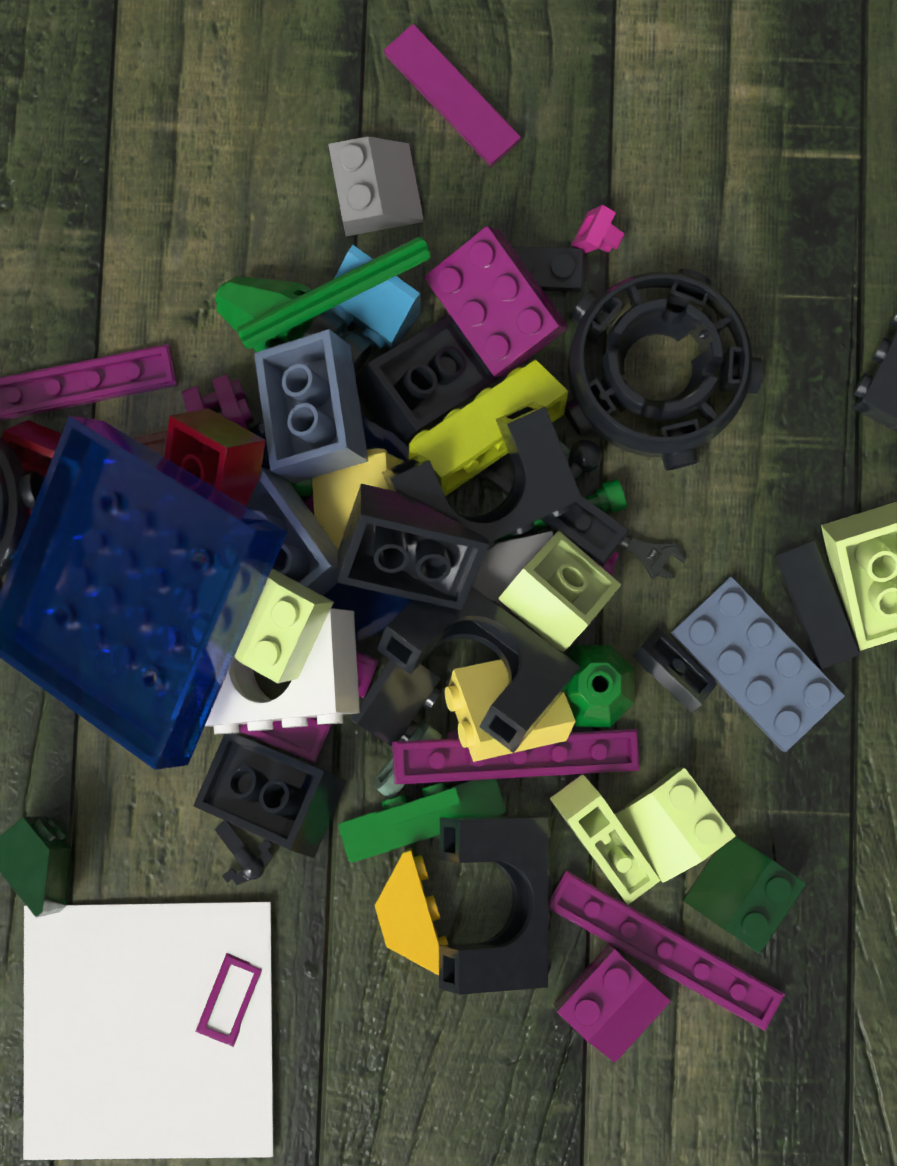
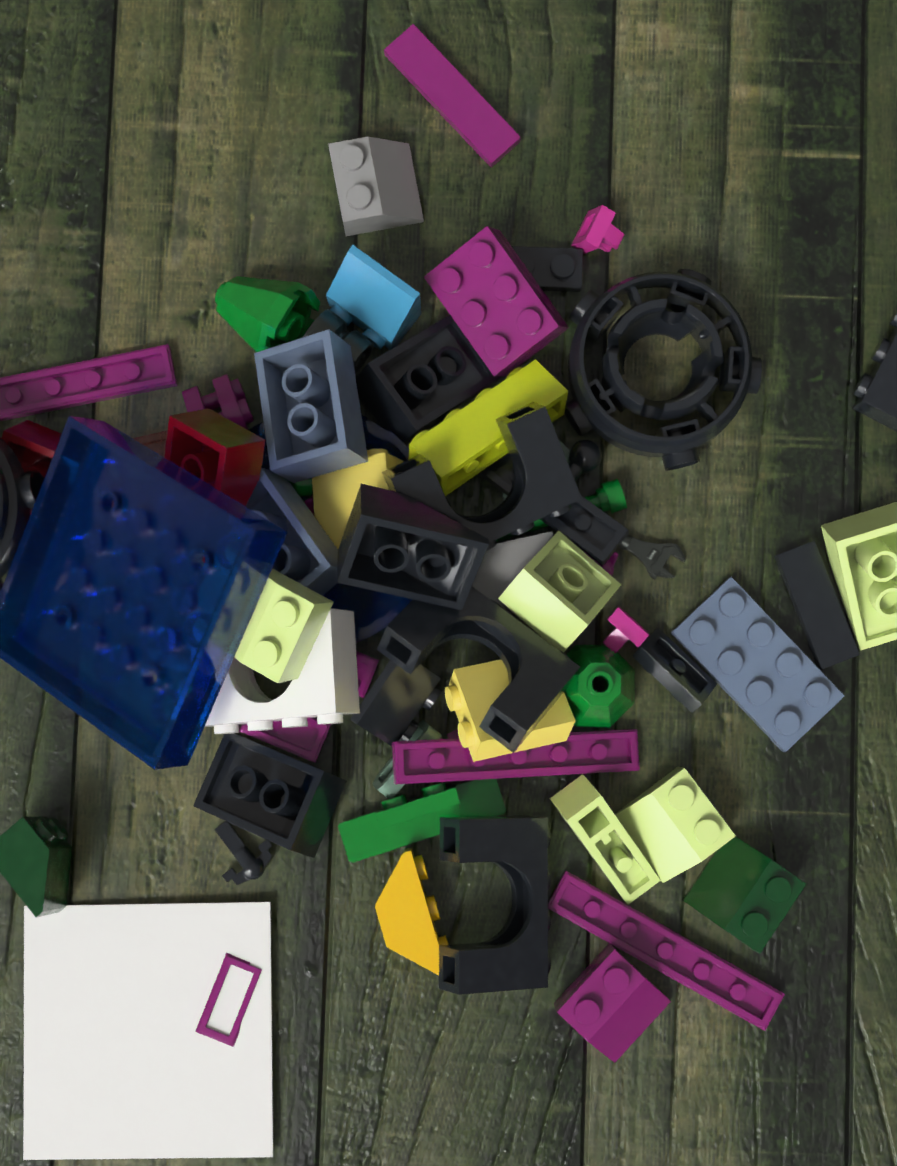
(334, 292): green axle -> none
(624, 629): none -> dark pink tile

